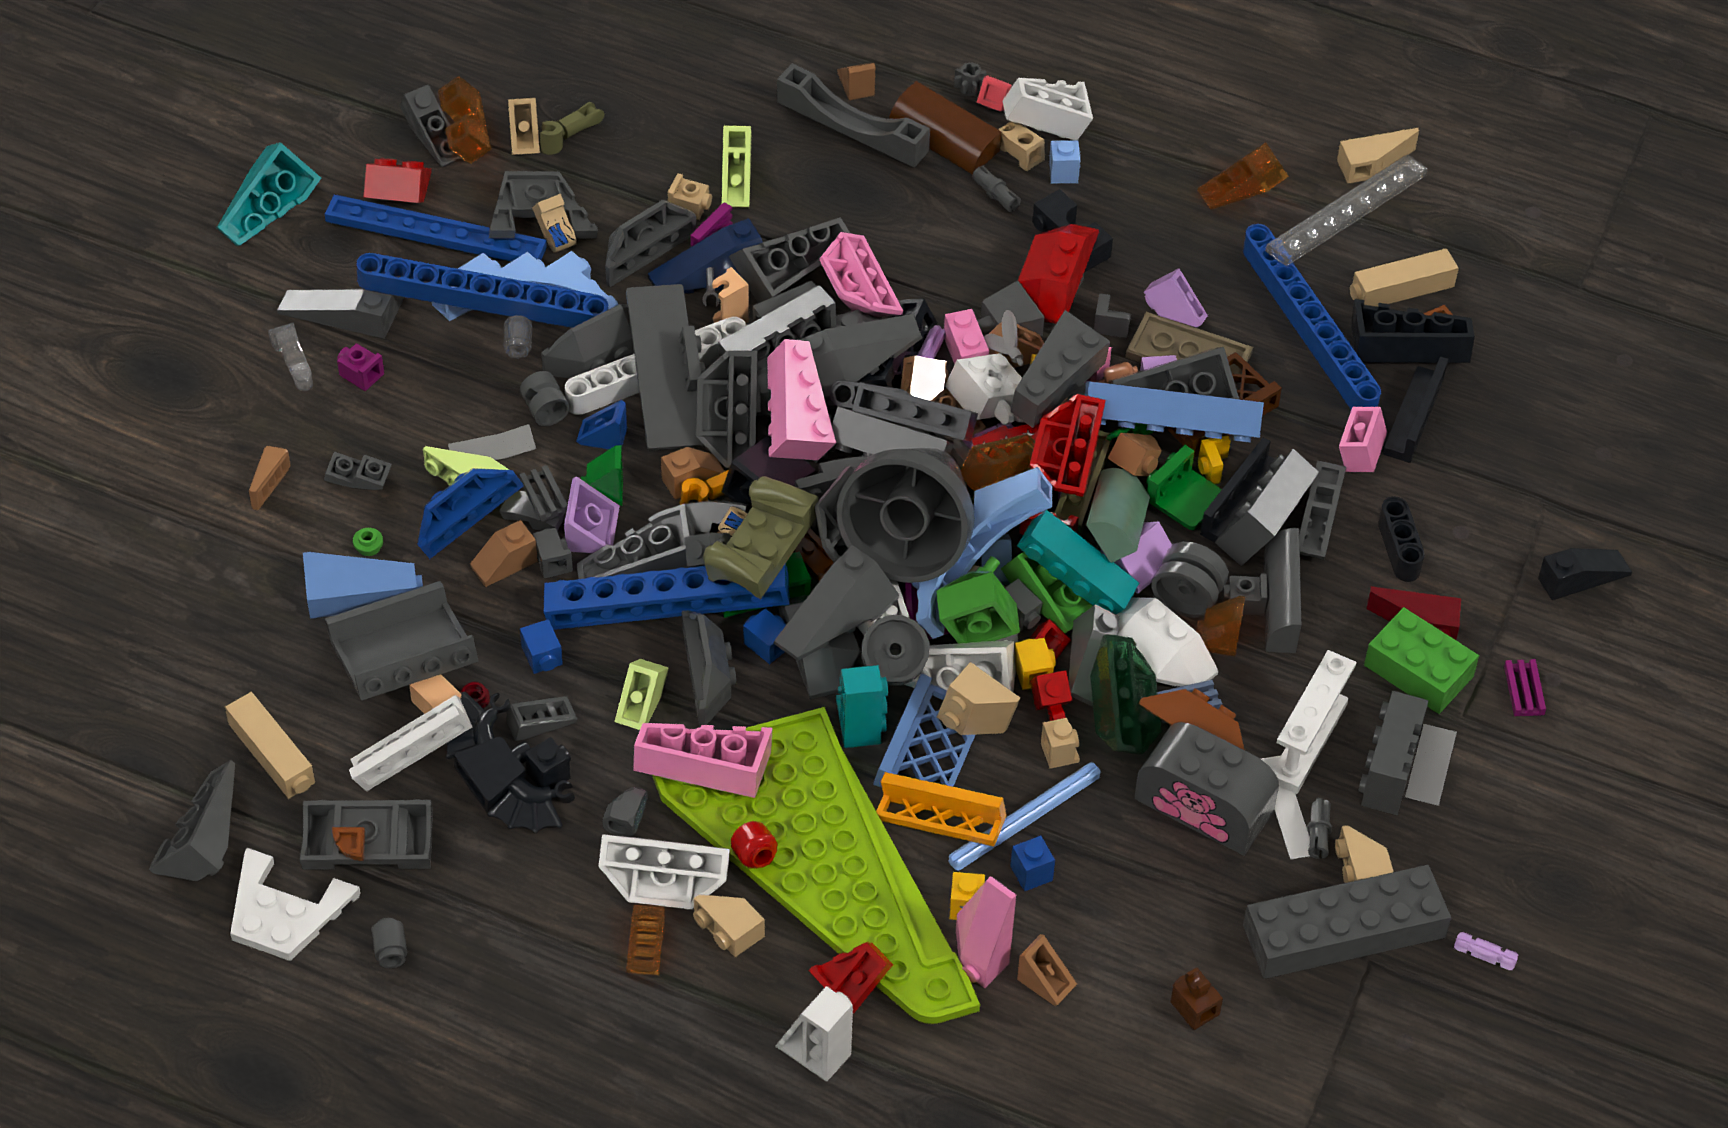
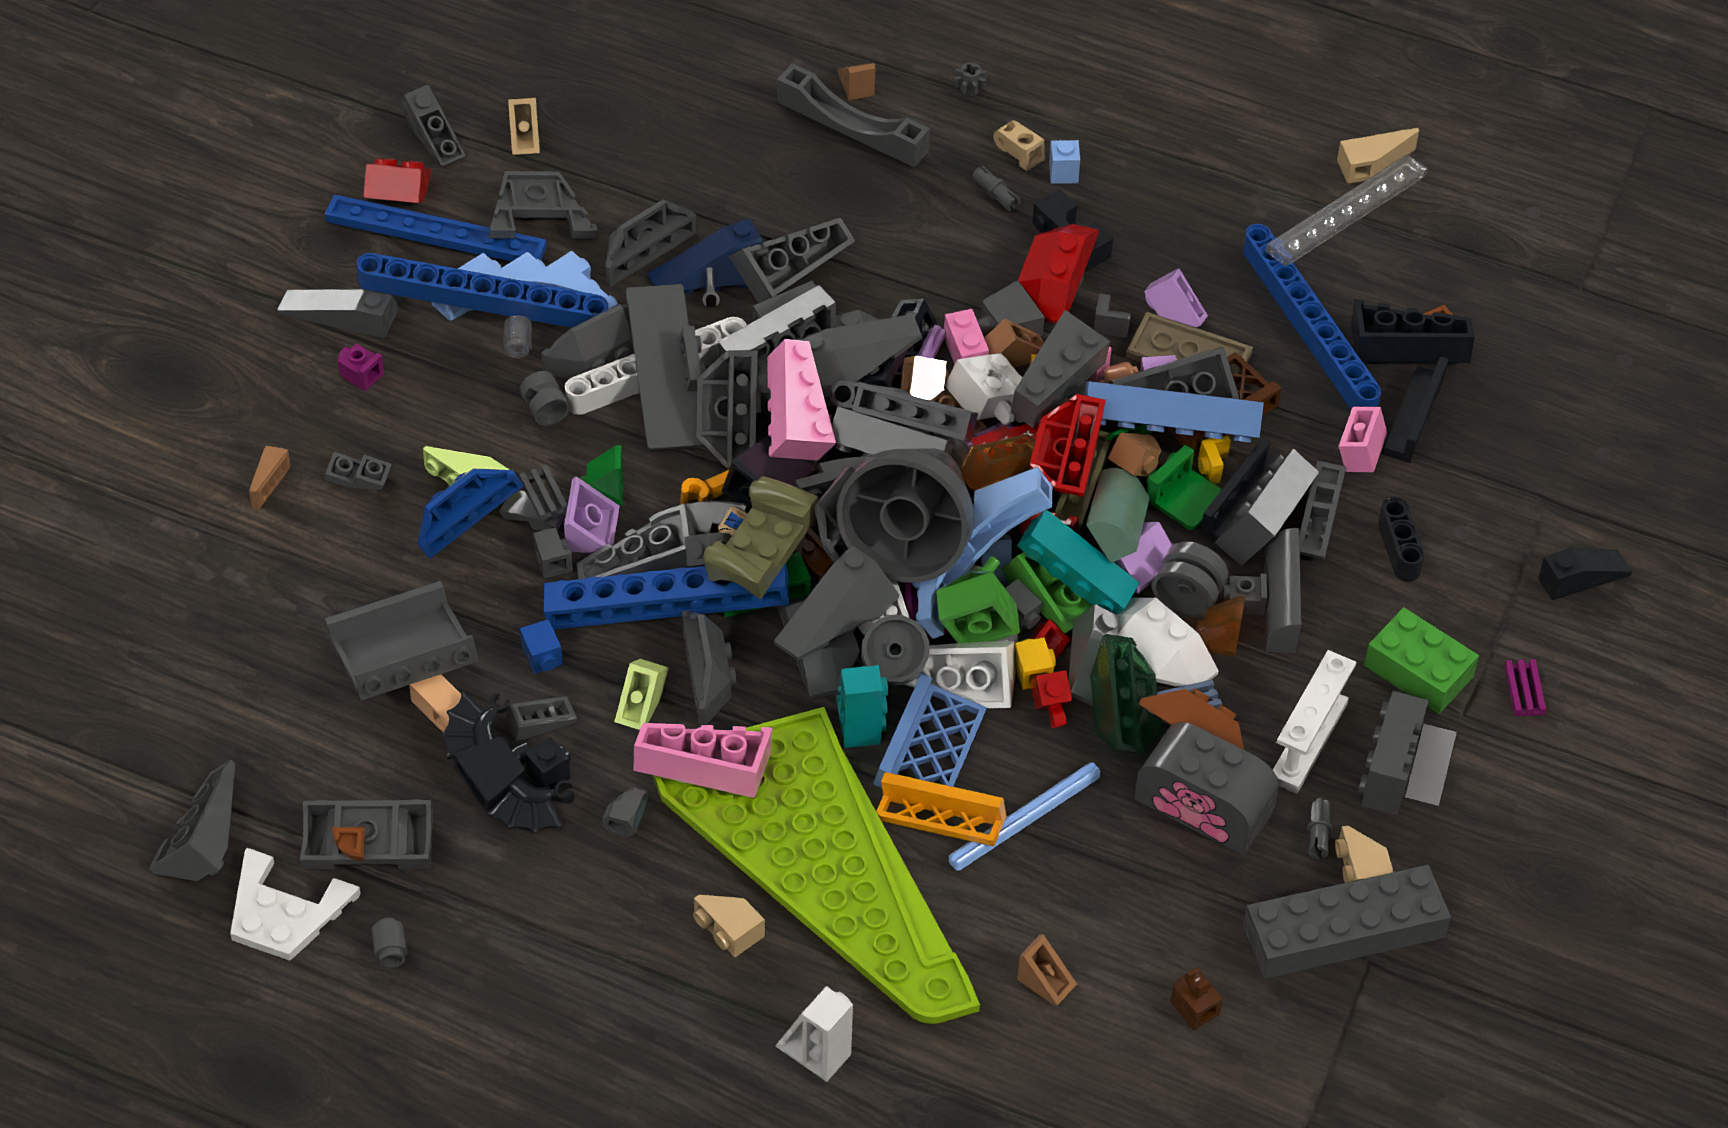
(269, 191): teal wedge -> none
(270, 745): tan brick -> none
(286, 340): clear piece -> none
(349, 582): medium blue slope -> none
(373, 543): bright green plate -> none
(410, 743): white fence -> none
(469, 132): clear orange arch -> none
(479, 691): dark red plate -> none
(498, 445): light grey sticker -> none
(505, 554): medium nougat slope -> none
(553, 132): olive piece -> none
(554, 223): tan leg -> none
(605, 427): blue slope -> none
(646, 919): clear orange slope -> none
(662, 870): white wedge -> none
(687, 464): medium nougat slope -> none
(690, 195): tan brick -> none
(716, 221): magenta tile -> none
(733, 297): light nougat hinge -> none
(736, 166): yellowish green slope -> none
(754, 845): red head -> none
(760, 634): blue brick -> none
(854, 972): red wing -> none
(859, 277): bright pink wedge -> none
(953, 130): reddish brown brick -> none
(963, 888): yellow brick -> none
(977, 704): tan slope -> none
(986, 932): bright pink wedge -> none
(993, 93): coral tile -> none
(1008, 343): light grey piece -> none
(1032, 863): blue brick -> none
(1049, 107): white wedge -> none
(1059, 743): tan brick -> none
(1245, 178): clear orange slope -> none
(1290, 819): white sticker -> none
(1405, 278): tan brick -> none
(1437, 610): dark red slope -> none
(1486, 951): lavender axle -> none

